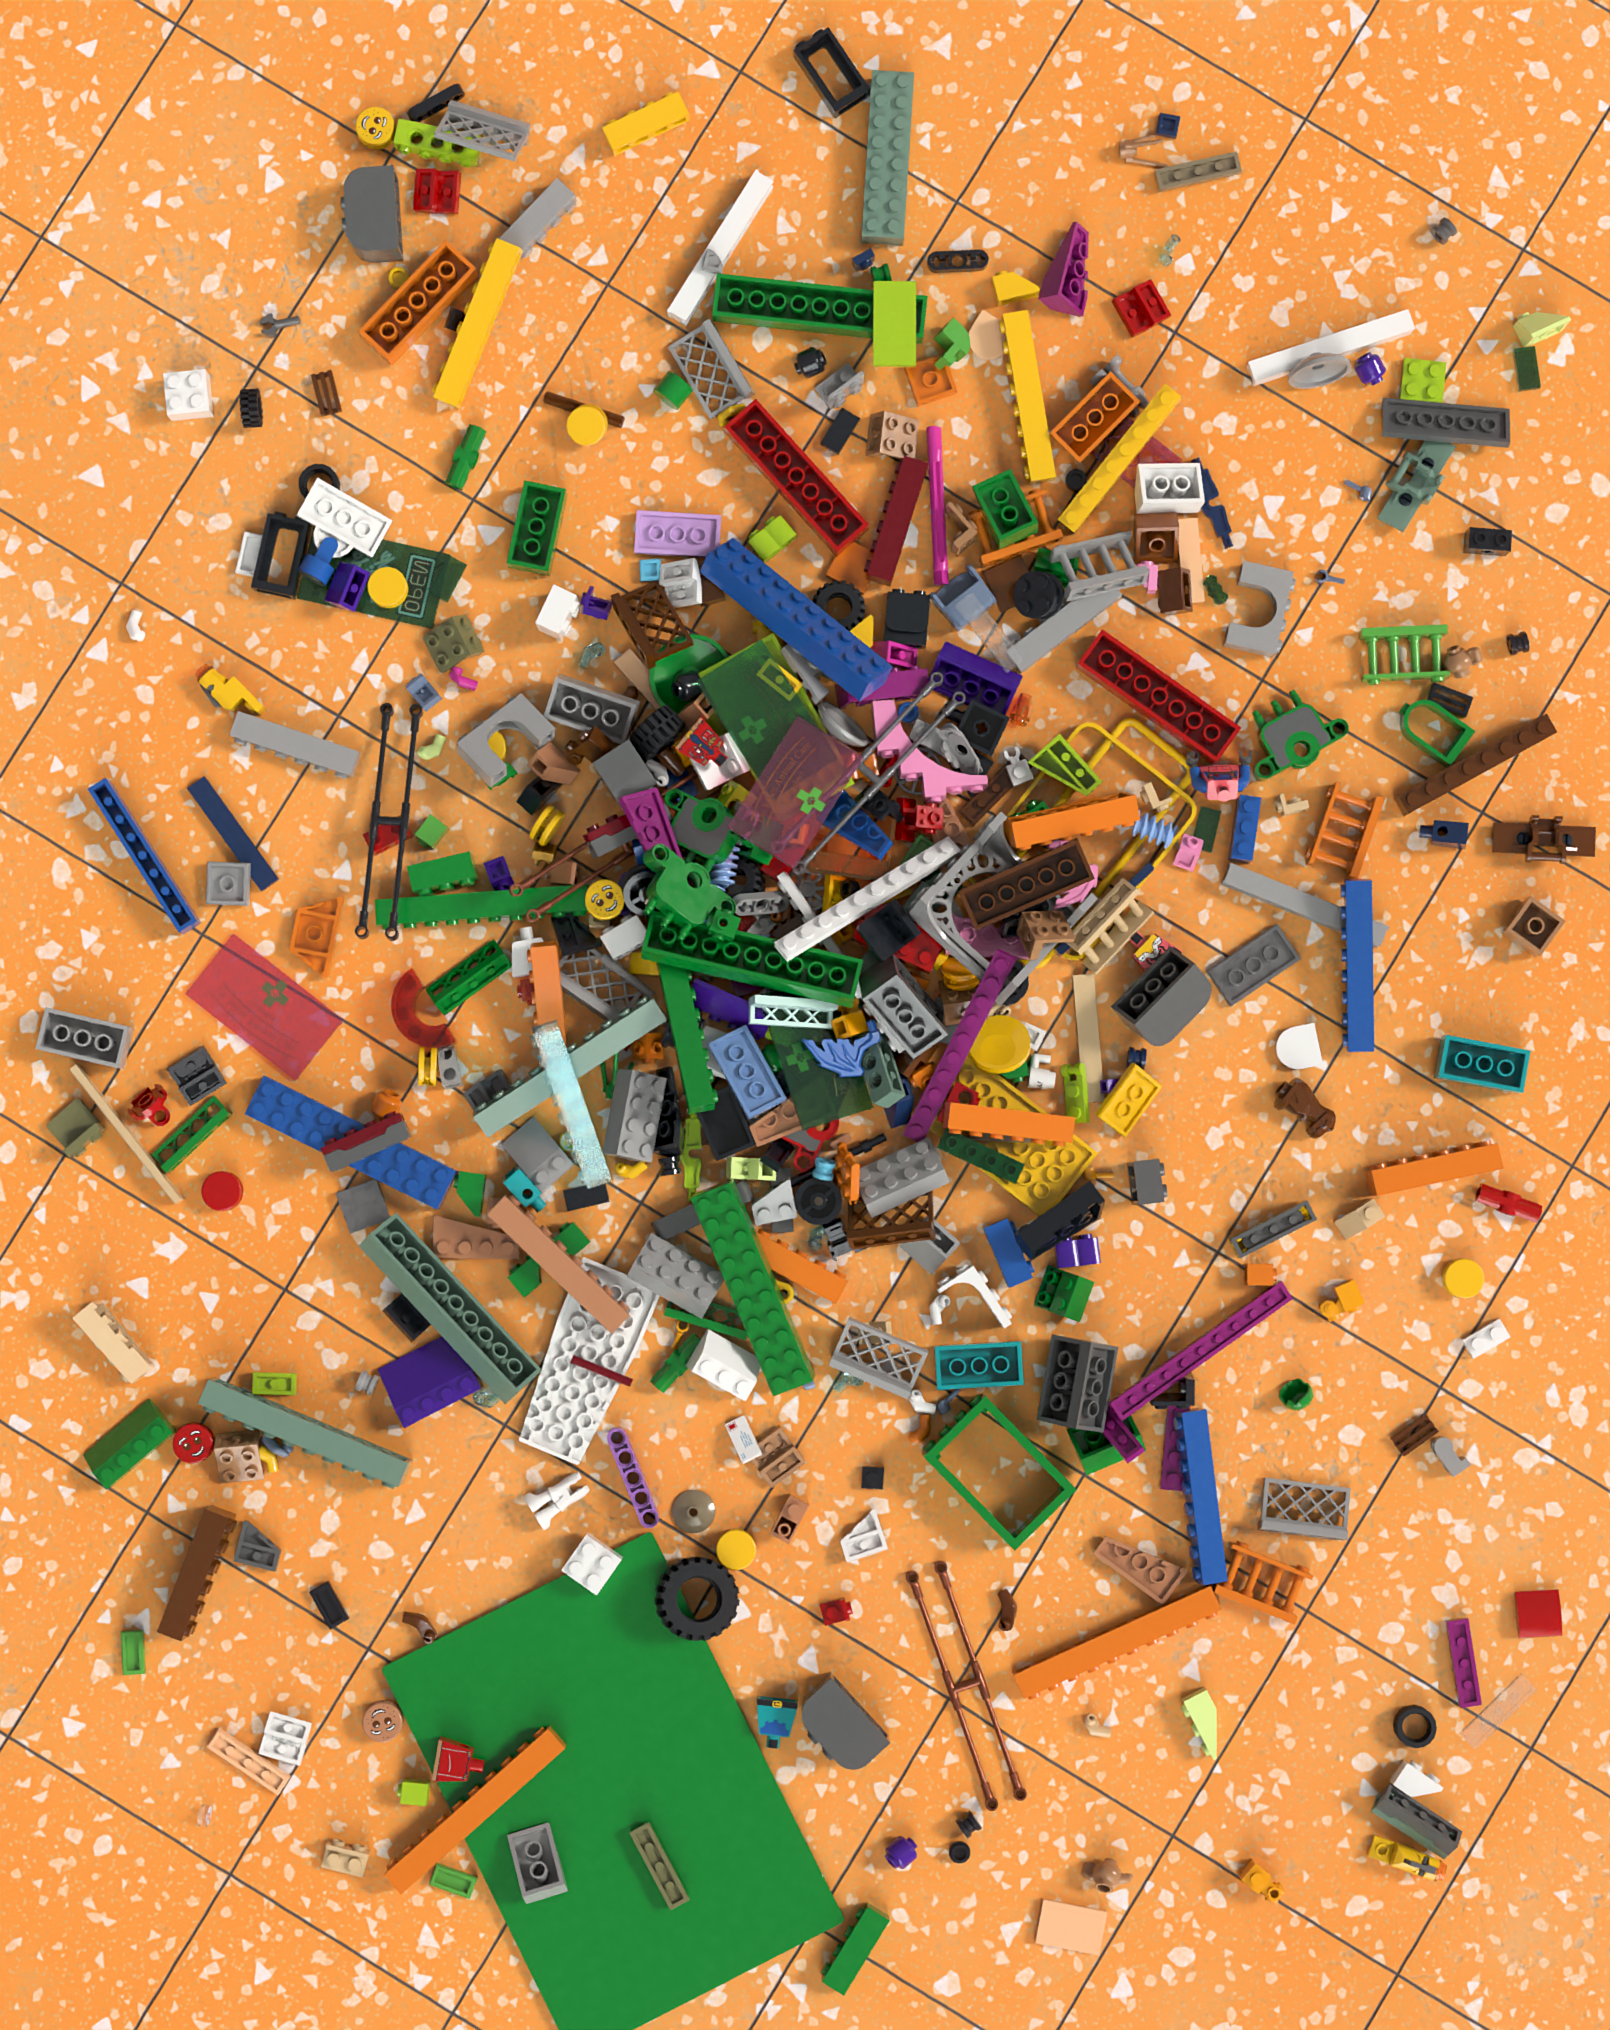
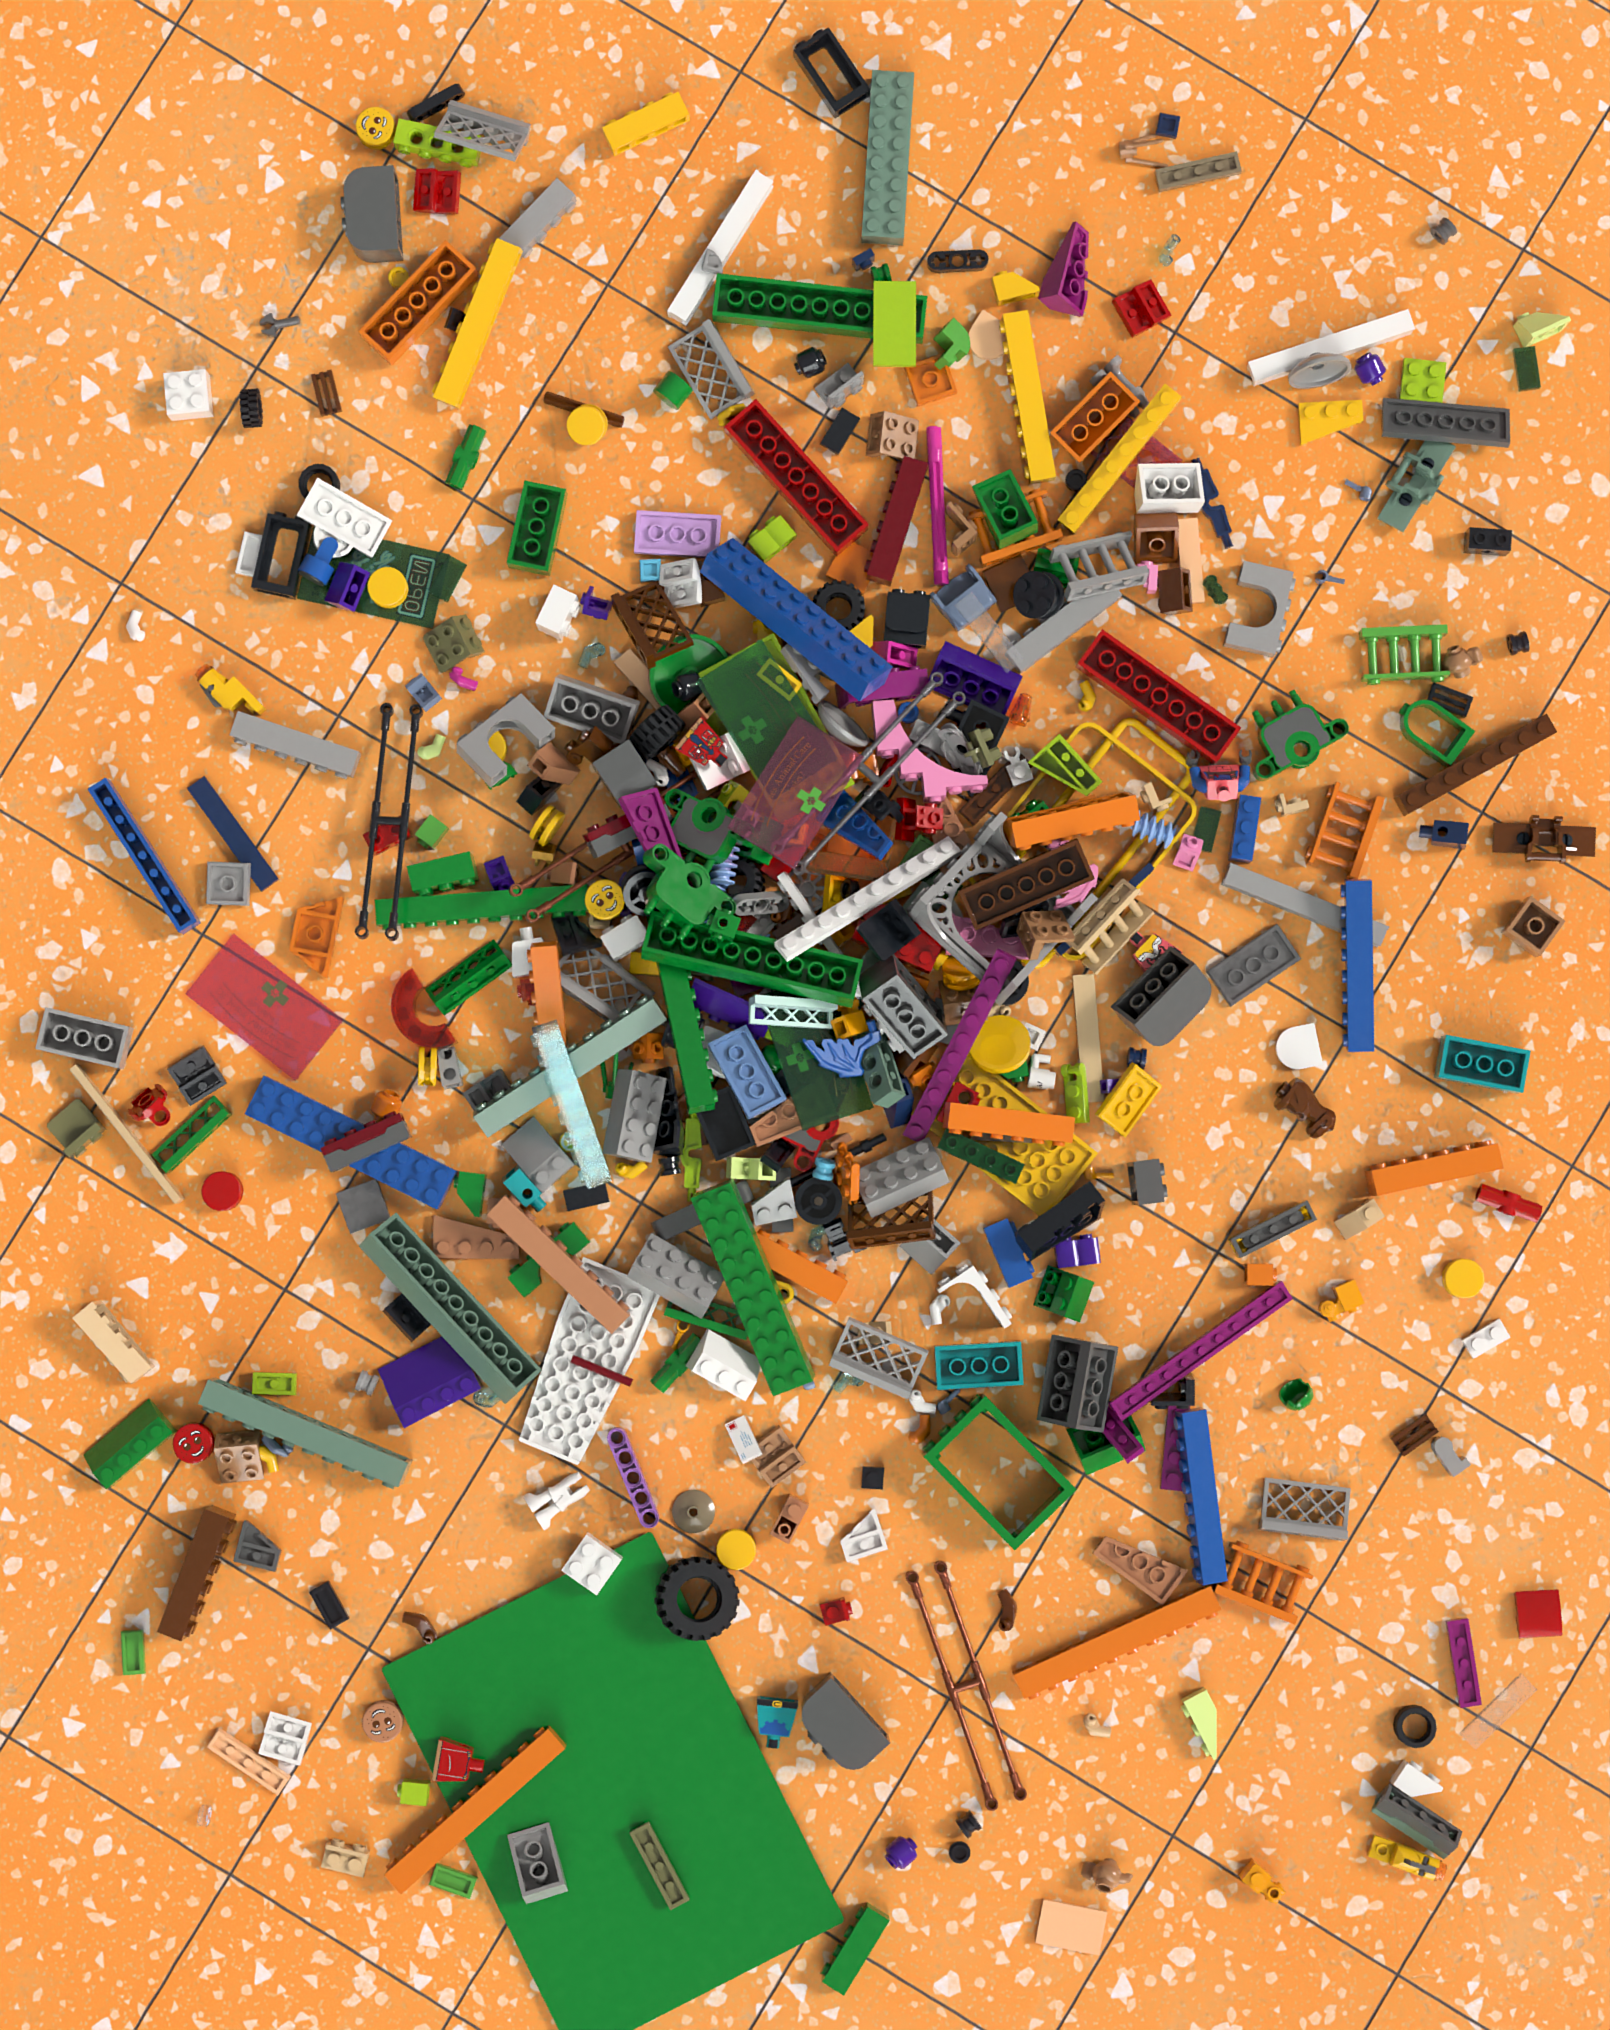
(978, 748): none -> olive hips
(1088, 696): none -> yellow arm
(1327, 417): none -> yellow wing

